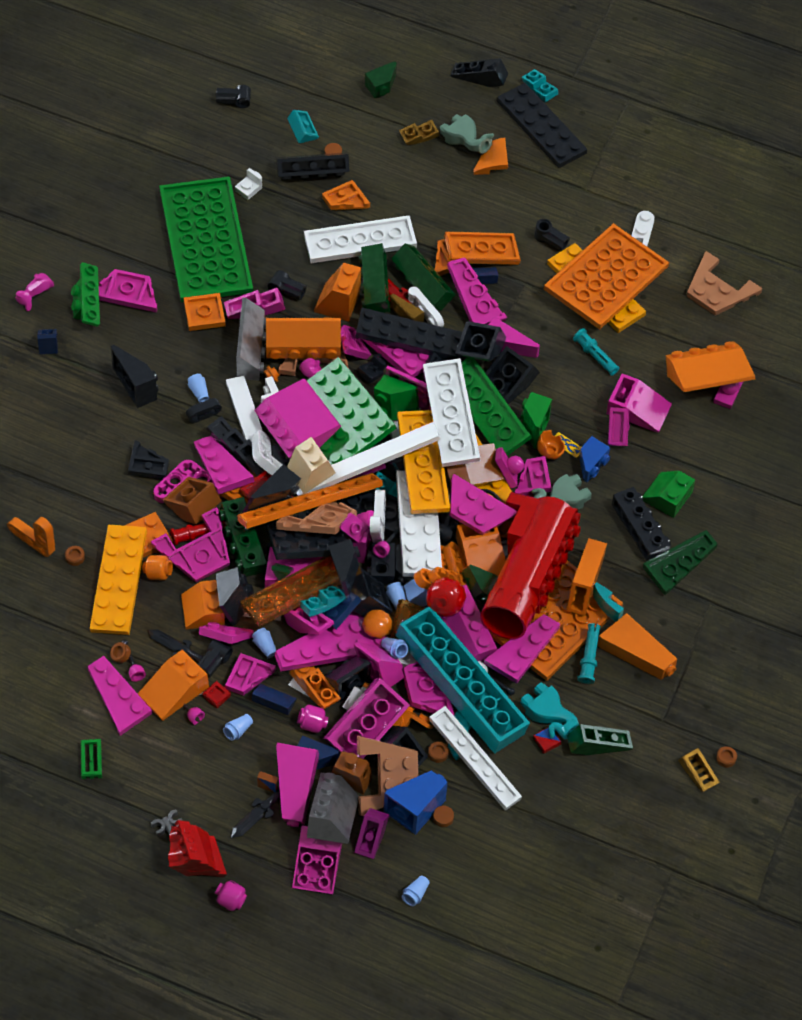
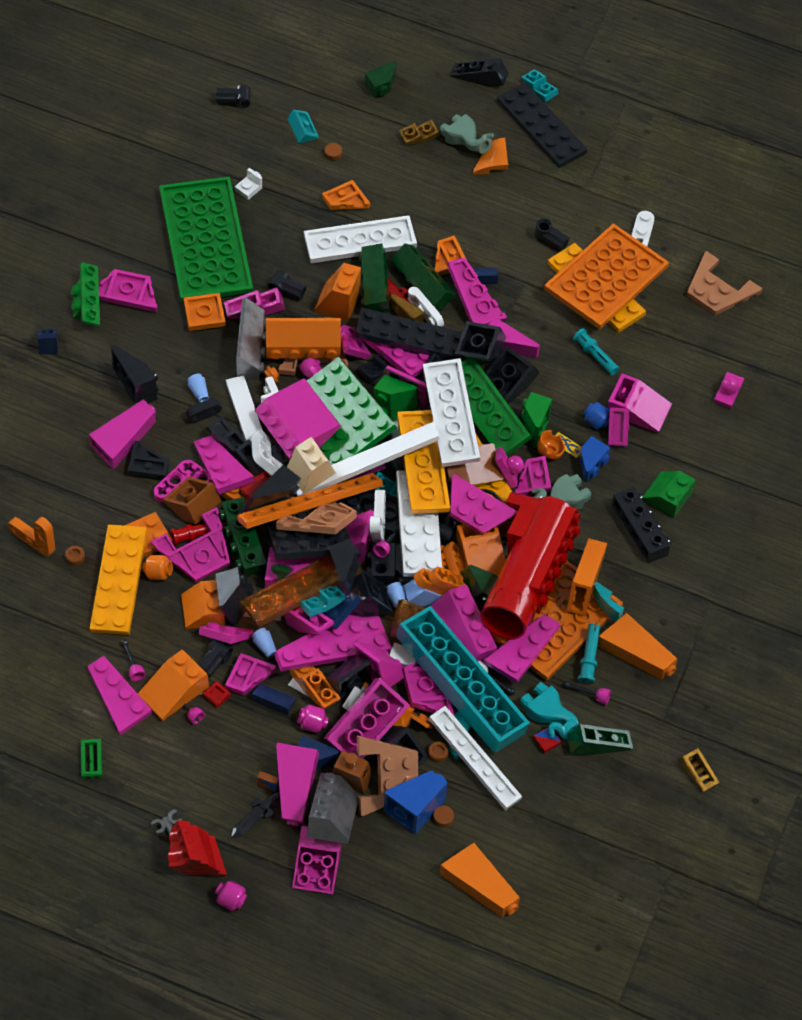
(39, 284): dark pink animal -> none
(118, 436): none -> dark pink slope
(120, 652): dark orange tile -> none
(174, 644): black sword -> none
(234, 729): light blue cone -> none
(312, 164): black brick -> none
(353, 527): dark pink bracket -> none
(371, 833): magenta slope -> none
(377, 624): orange hair -> none
(395, 647): light blue cone -> none
(414, 892): light blue cone -> none
(446, 597): red cylinder -> none
(480, 880): none -> orange slope
(482, 247): orange tile -> none
(596, 415): none -> blue head
(602, 695): none -> hinge
(679, 561): dark green wing -> none
(708, 367): orange slope -> none
(726, 757): dark orange tile -> none

